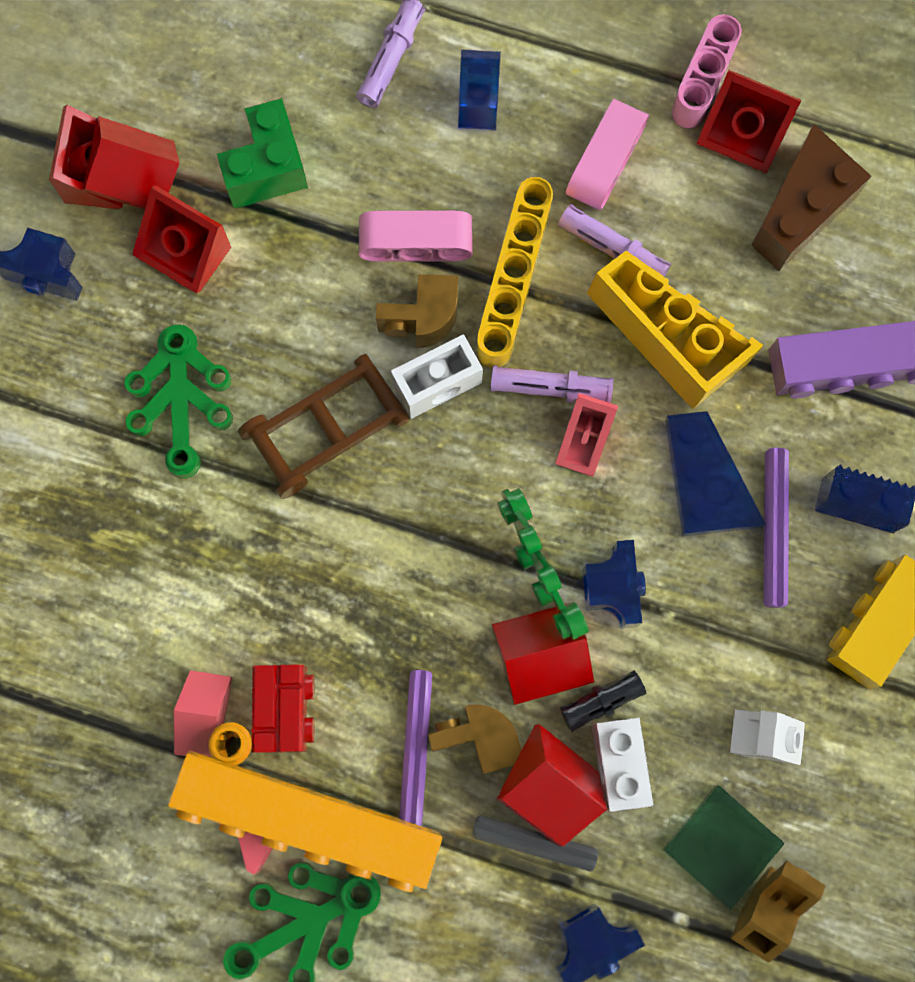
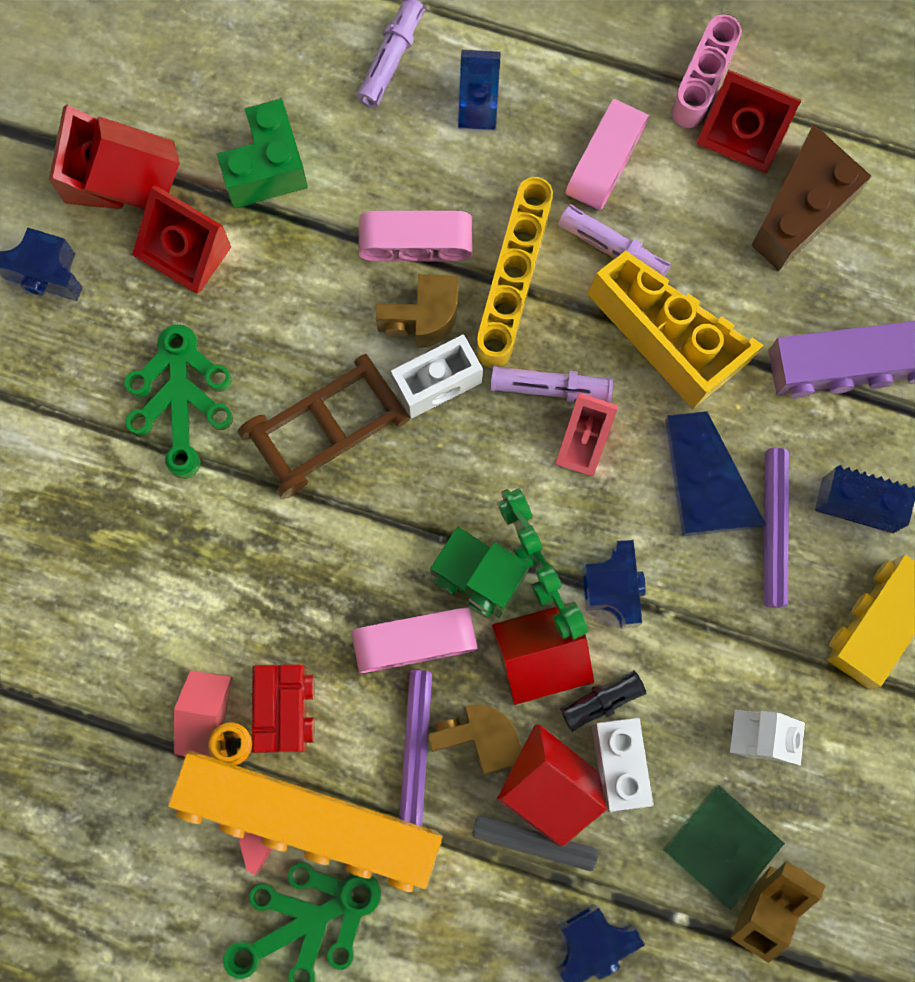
(414, 640): none -> bright pink beam
(479, 572): none -> green brick

